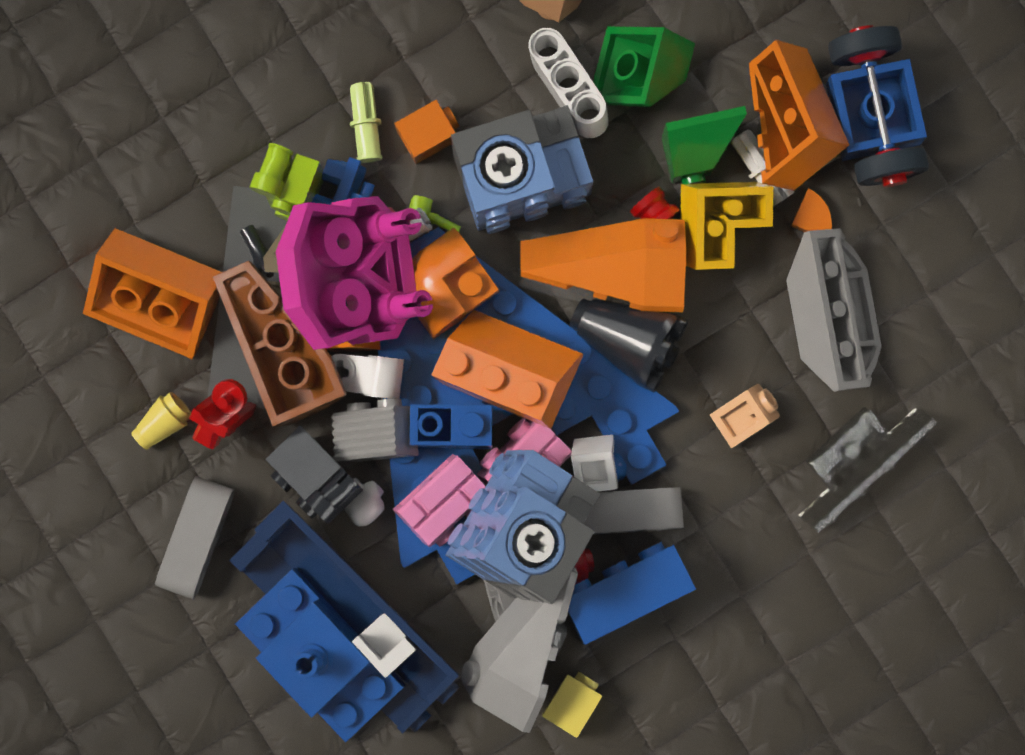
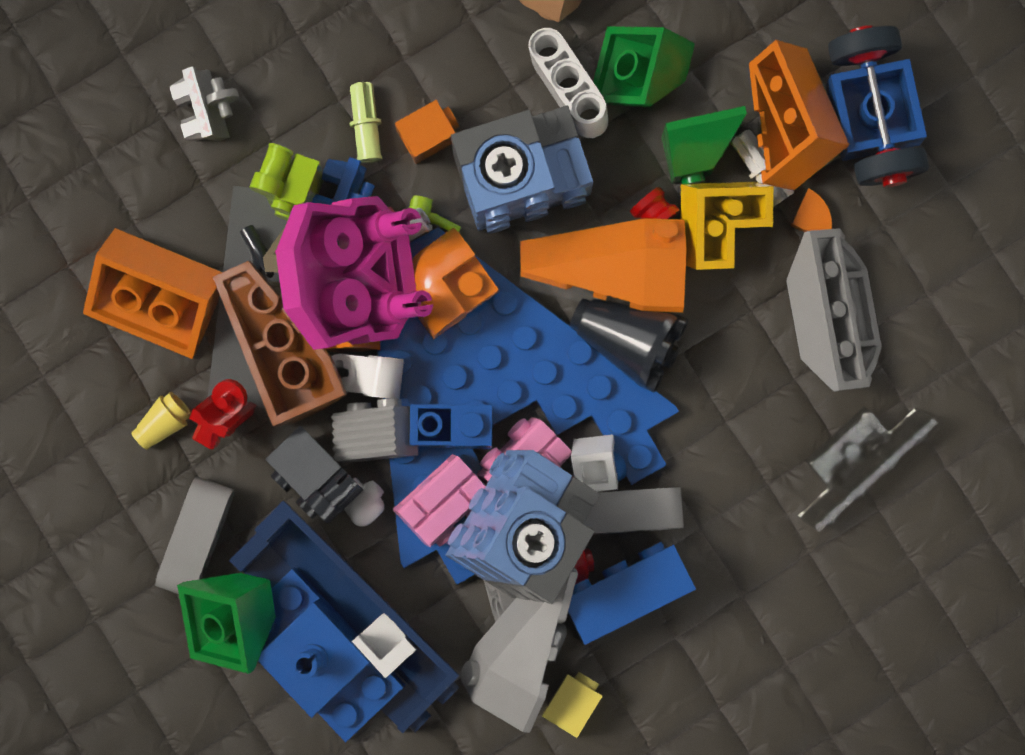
(209, 102): none -> light grey hips
(227, 619): none -> green slope
(508, 367): orange slope -> none
(746, 414): light nougat bracket -> none

